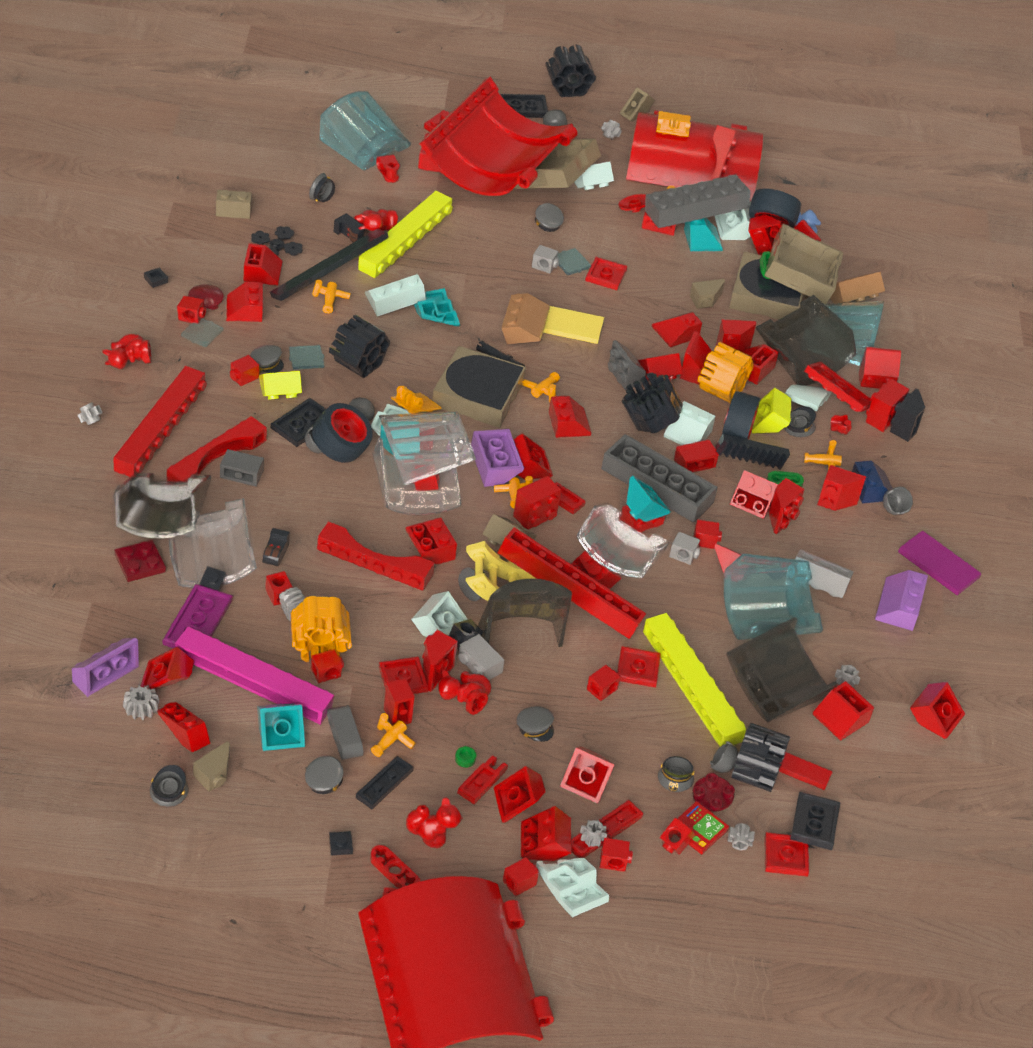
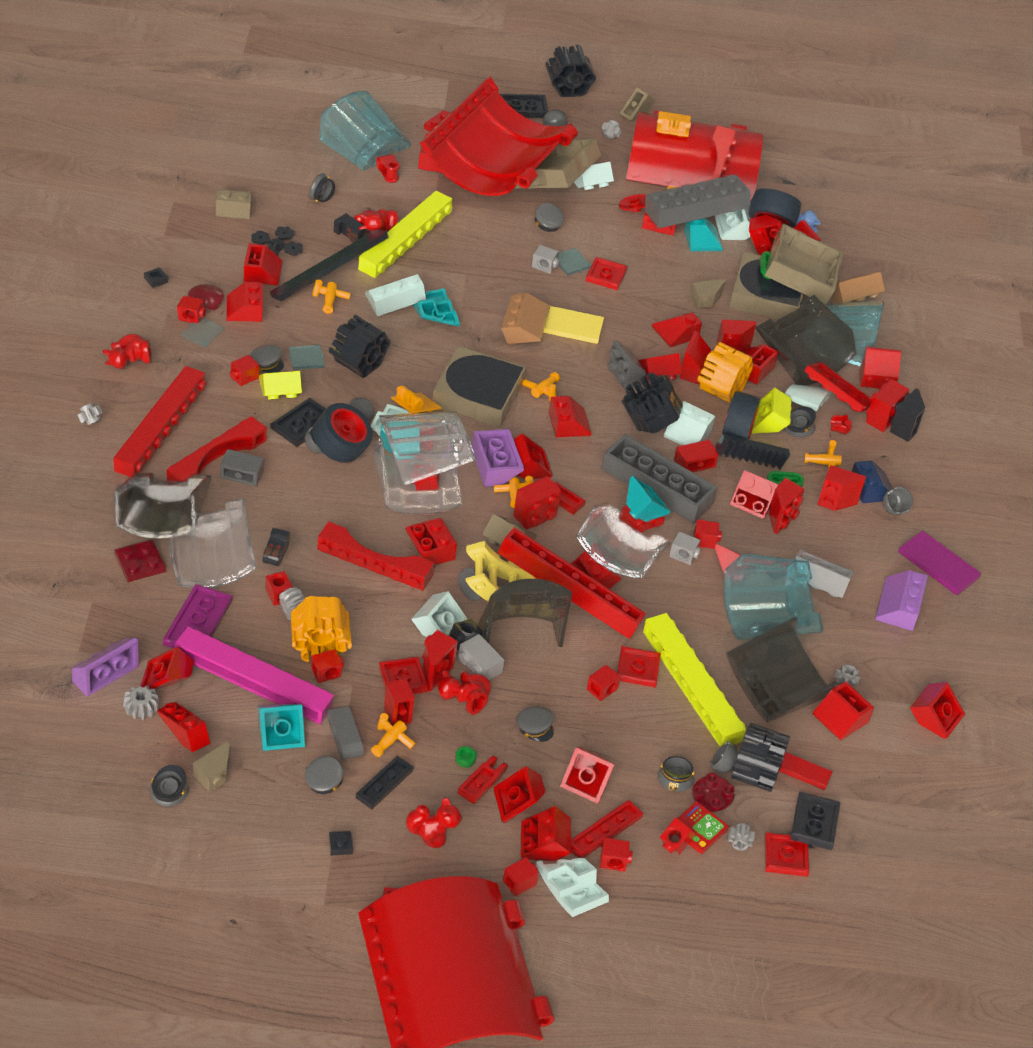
(213, 578): black plate -> none
(392, 861): red beam -> none
(489, 350): black pin -> none
(593, 833): light grey gear -> none

